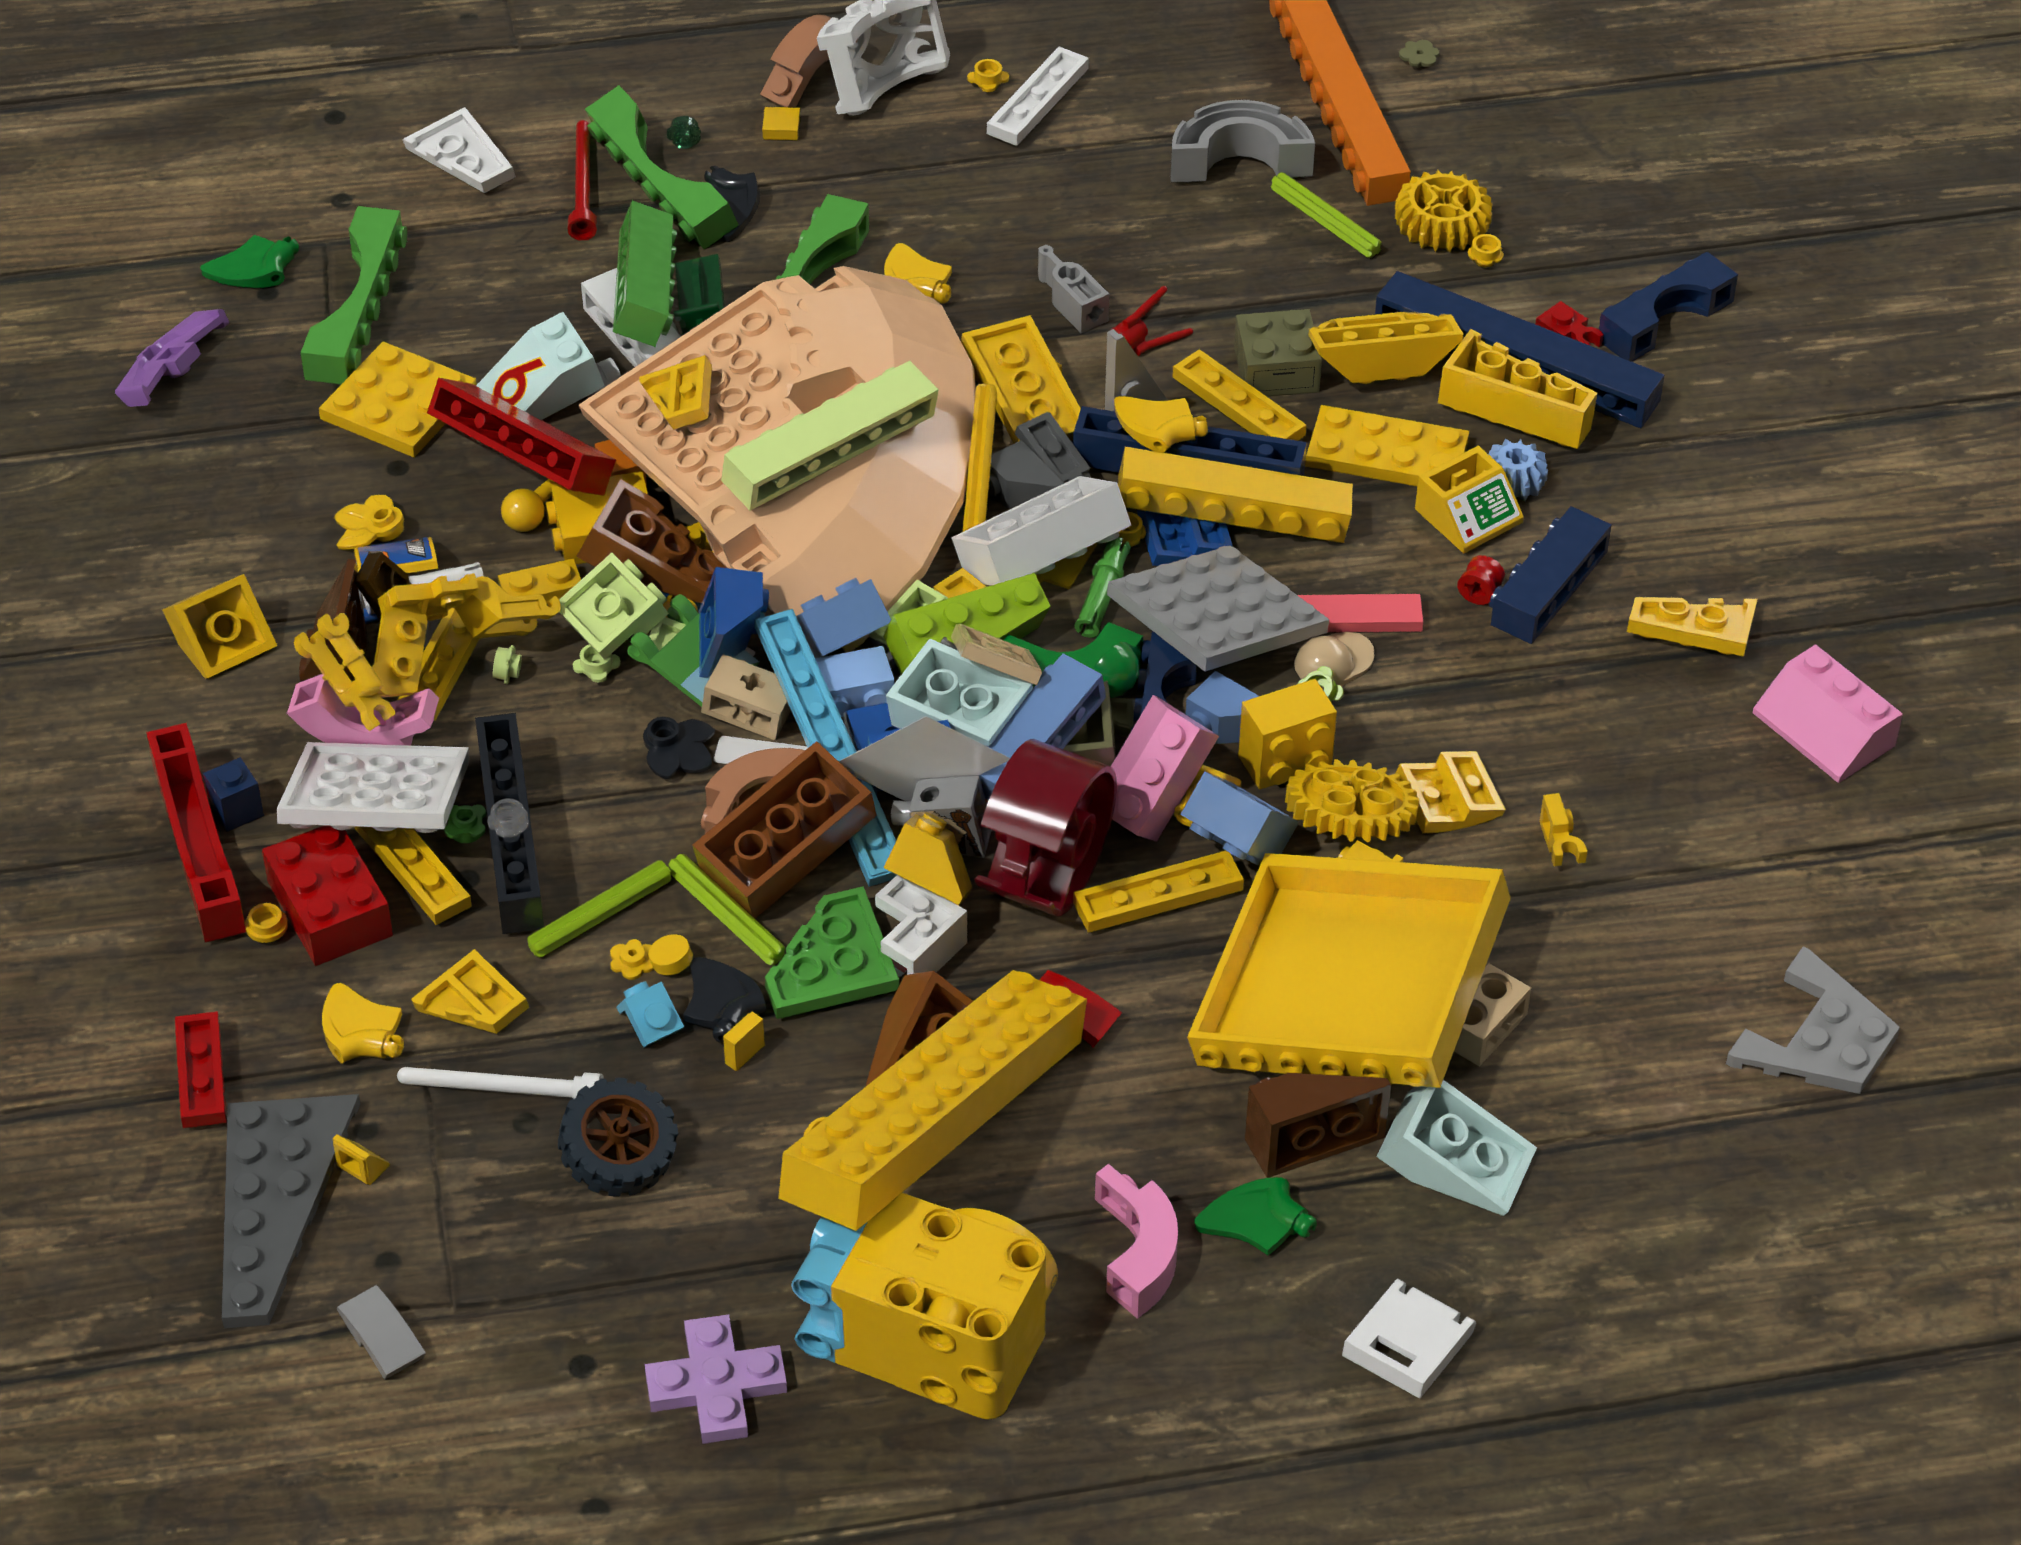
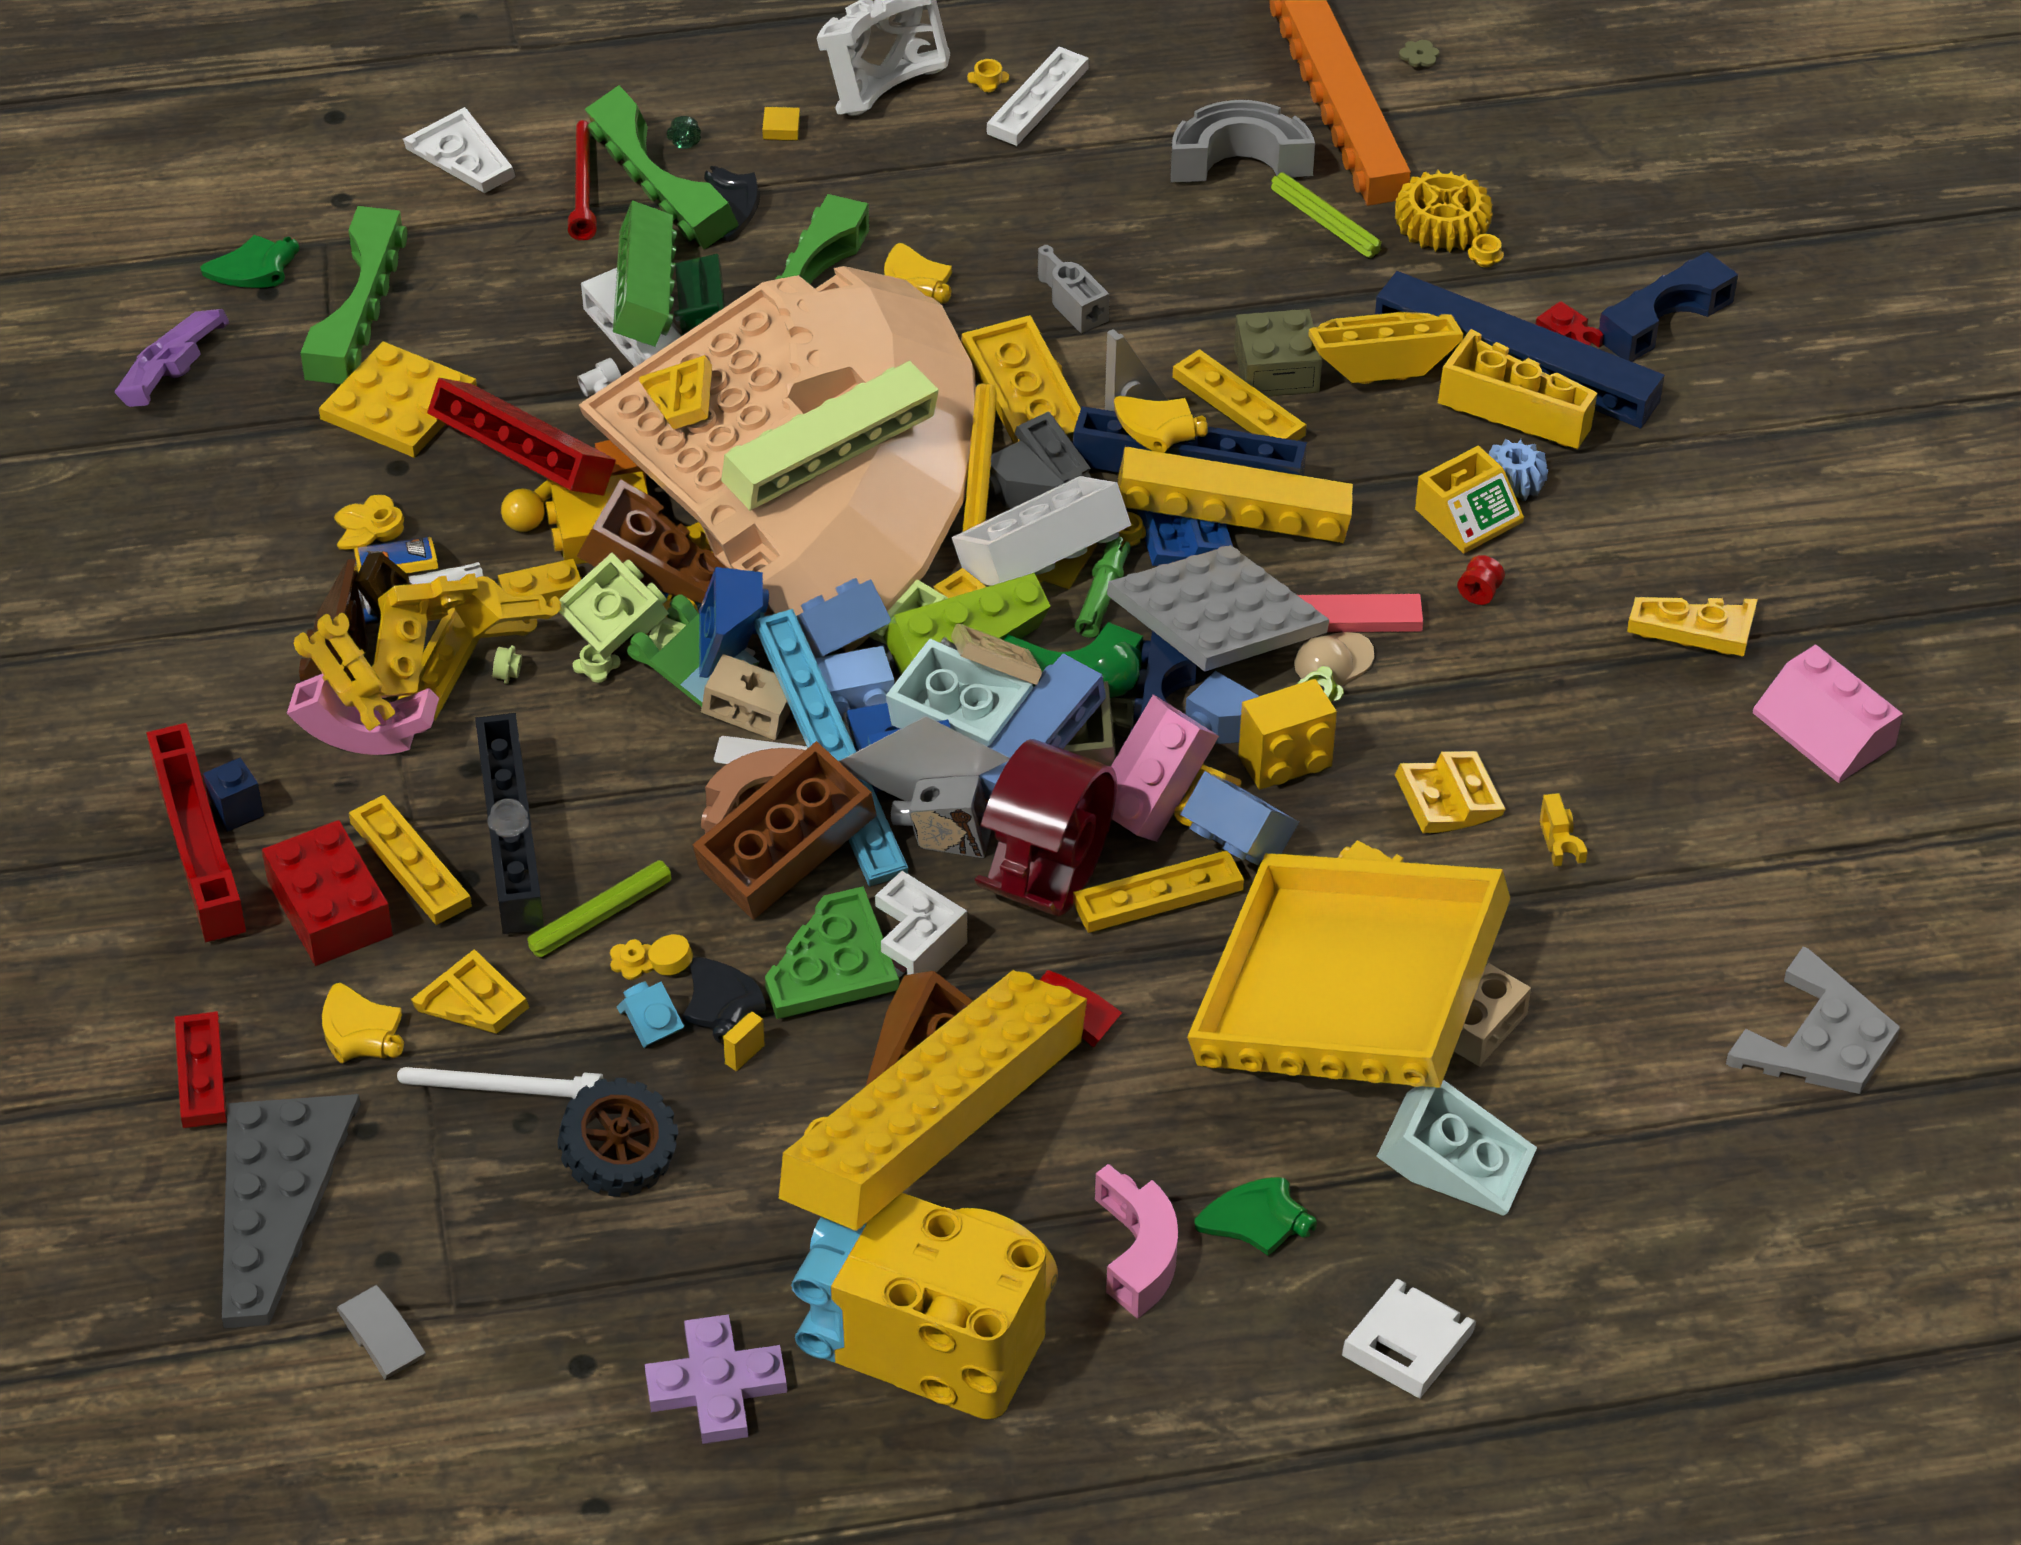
(220, 626): yellow slope -> none
(266, 923): yellow plate -> none
(358, 1160): yellow slope -> none
(373, 786): white plate -> none
(466, 823): bright green plate -> none
(545, 370): light aqua slope -> none
(677, 746): black plate -> none
(727, 909): lime axle -> none
(796, 62): nougat arch -> none
(930, 858): yellow slope -> none
(1136, 330): red plant -> none
(1313, 1118): reddish brown slope -> none
(1352, 800): yellow gear -> none
(1380, 445): yellow plate -> none
(1549, 574): dark blue brick -> none

